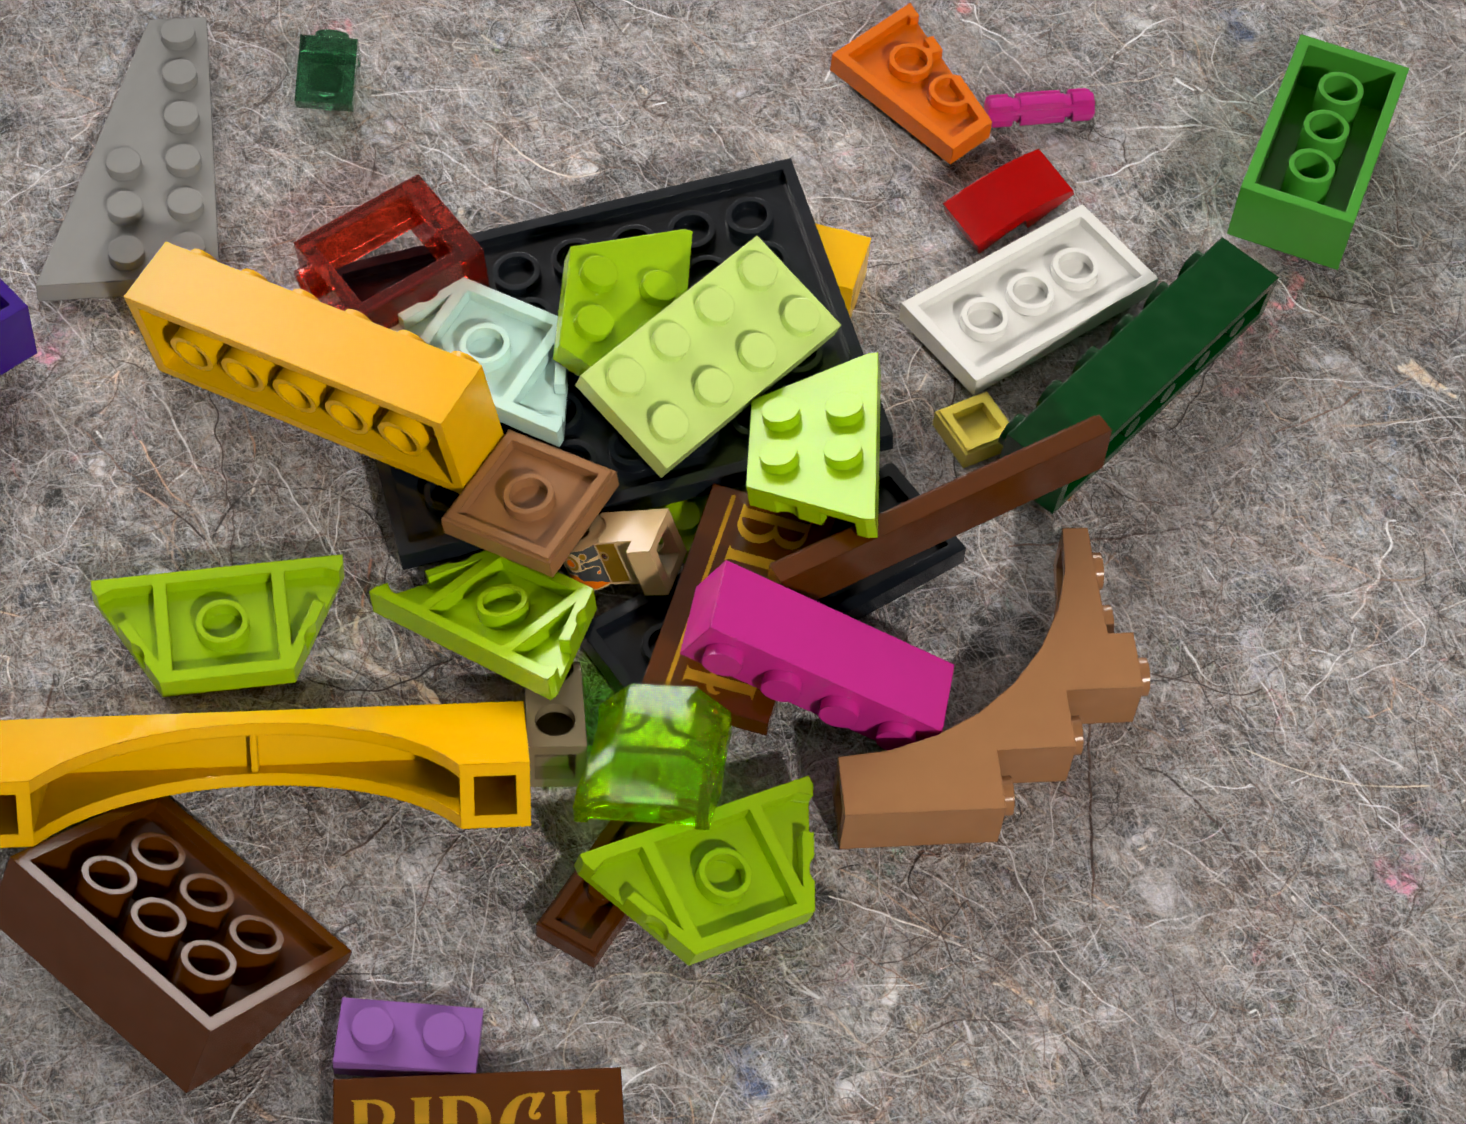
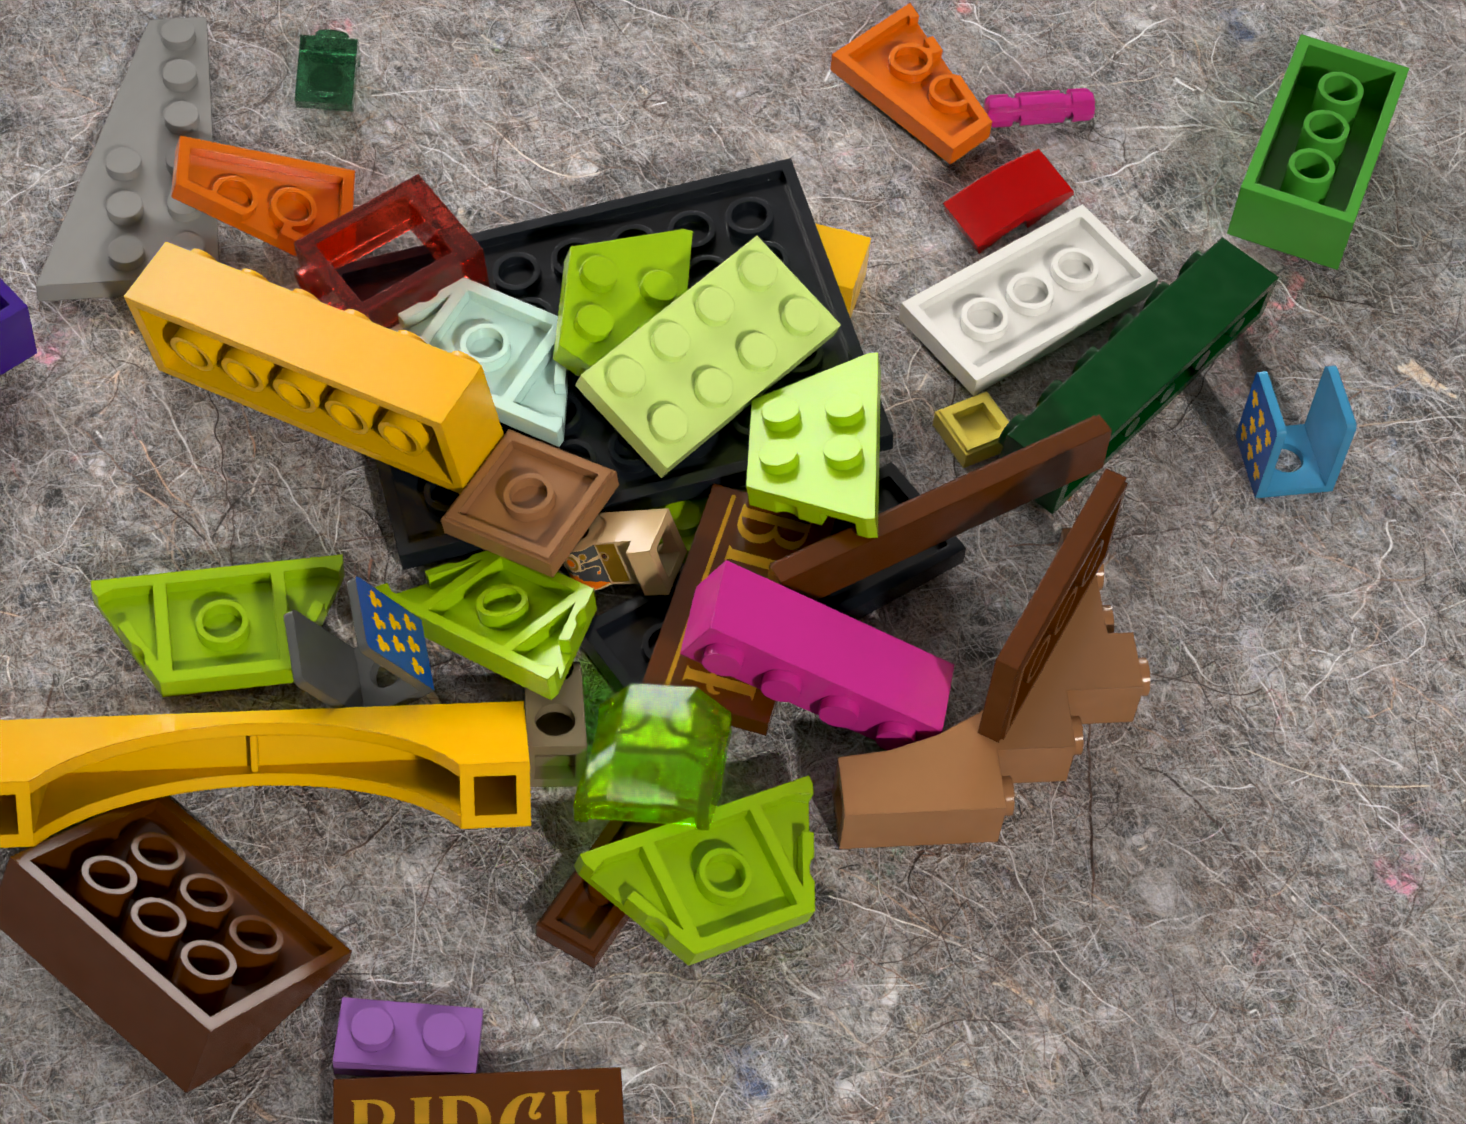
(260, 191): none -> orange wing
(347, 675): none -> dark grey piece
(1052, 606): none -> reddish brown tile
(1318, 443): none -> dark azure piece

